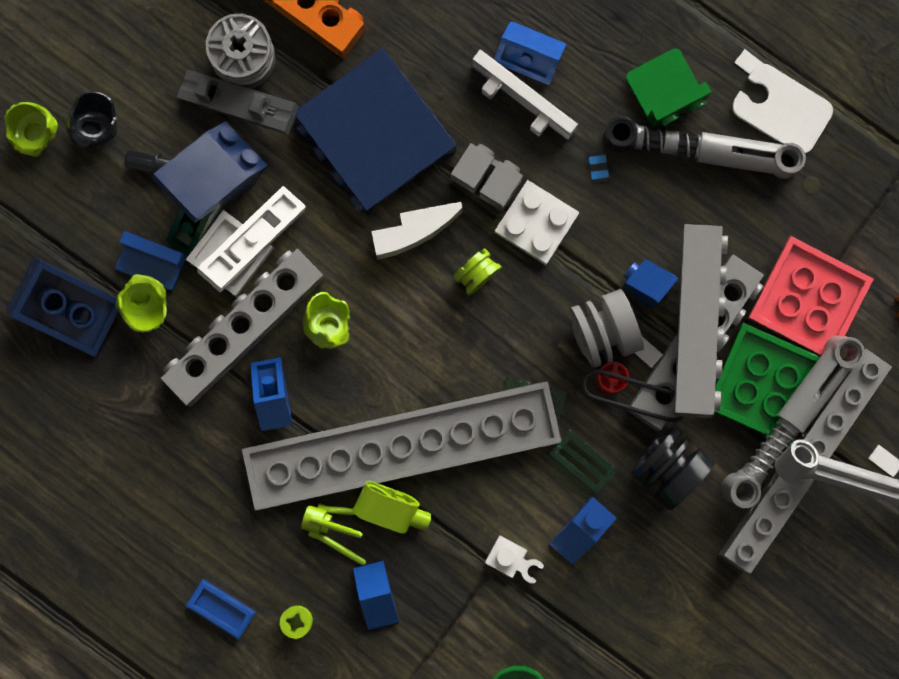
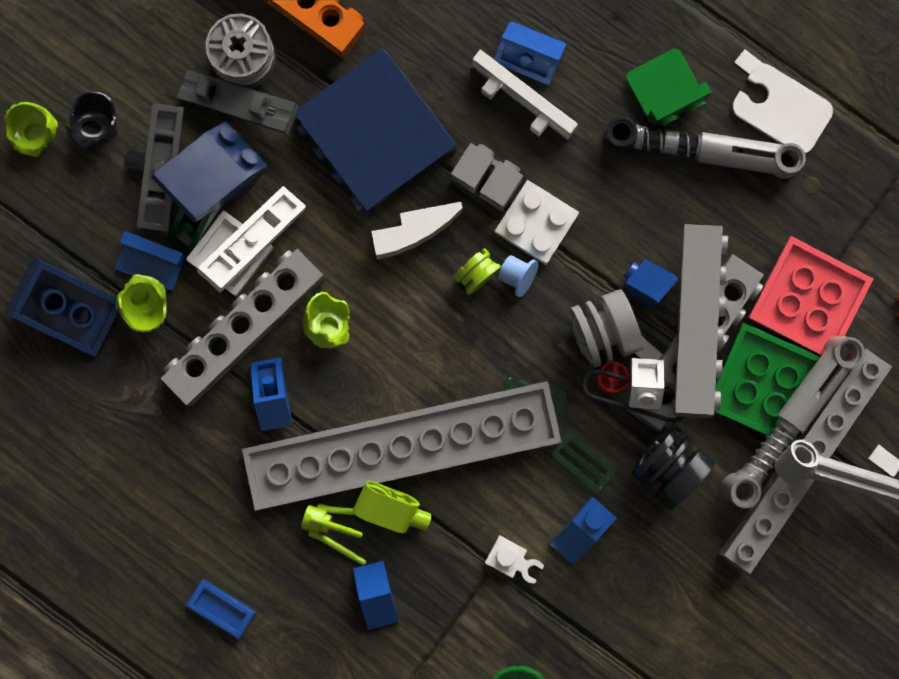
(166, 128): none -> dark grey hinge
(302, 620): lime wheel -> none
(518, 274): none -> light blue piece
(598, 167): sticker -> none
(646, 383): none -> white bracket

